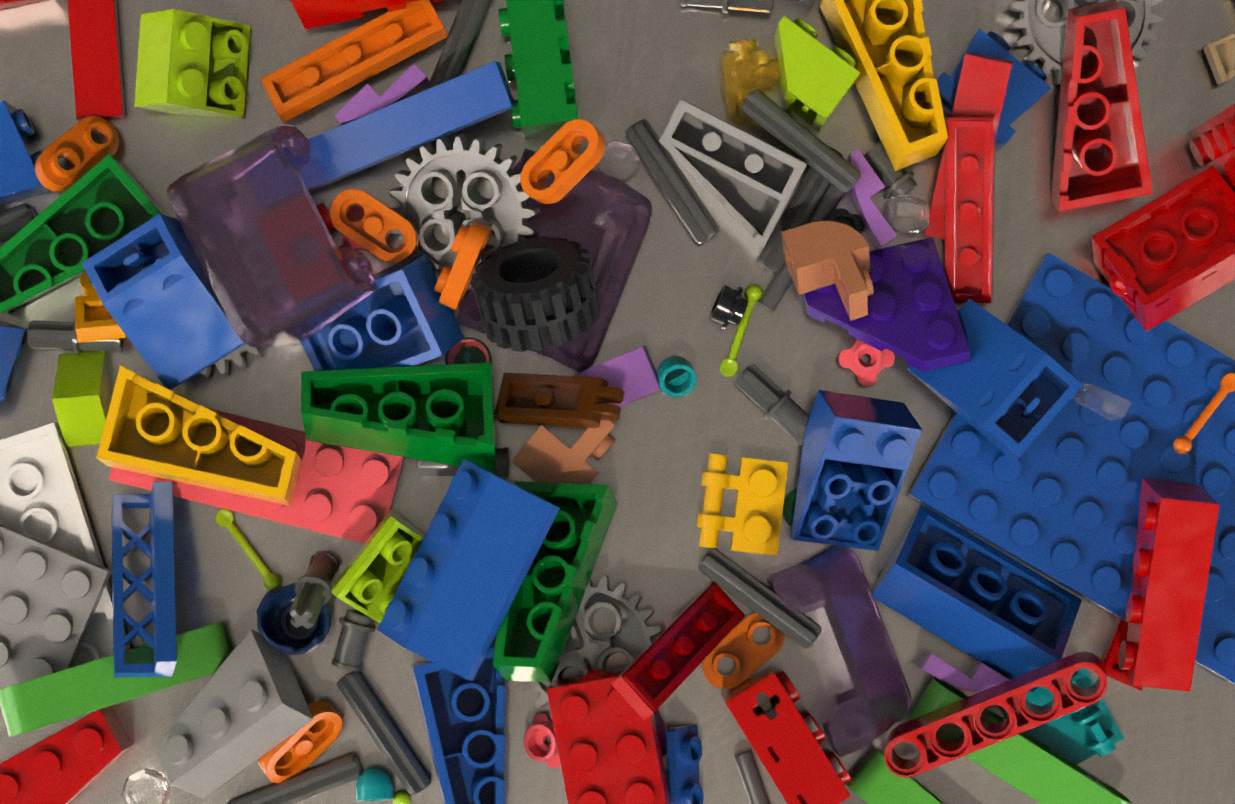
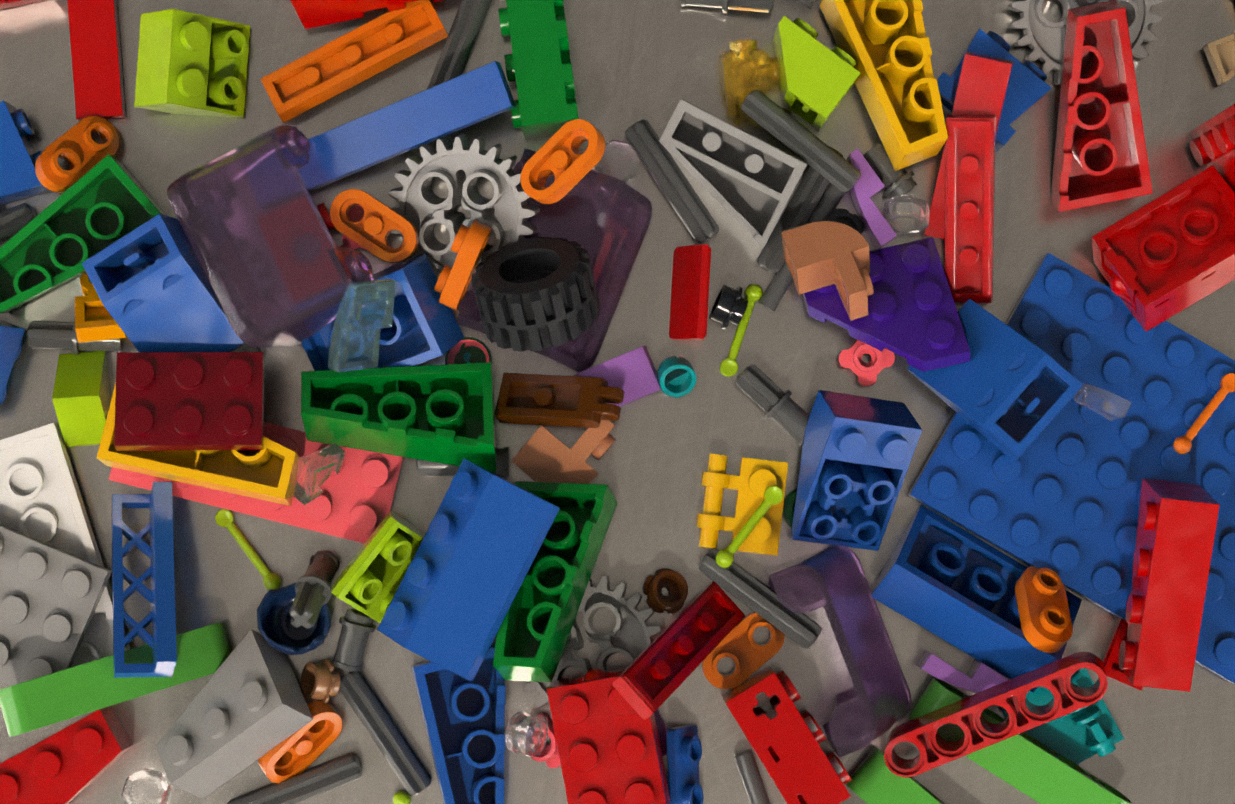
(189, 401): none -> dark red plate
(315, 470): none -> clear tile
(320, 681): none -> medium nougat plate
(358, 324): none -> clear light blue slope
(368, 101): medium lavender slope -> none
(374, 786): teal hinge -> none
(526, 734): none -> clear bush
(676, 587): none -> reddish brown plate
(690, 292): none -> red slope
(773, 495): none -> lime hinge
(1043, 609): none -> orange plate

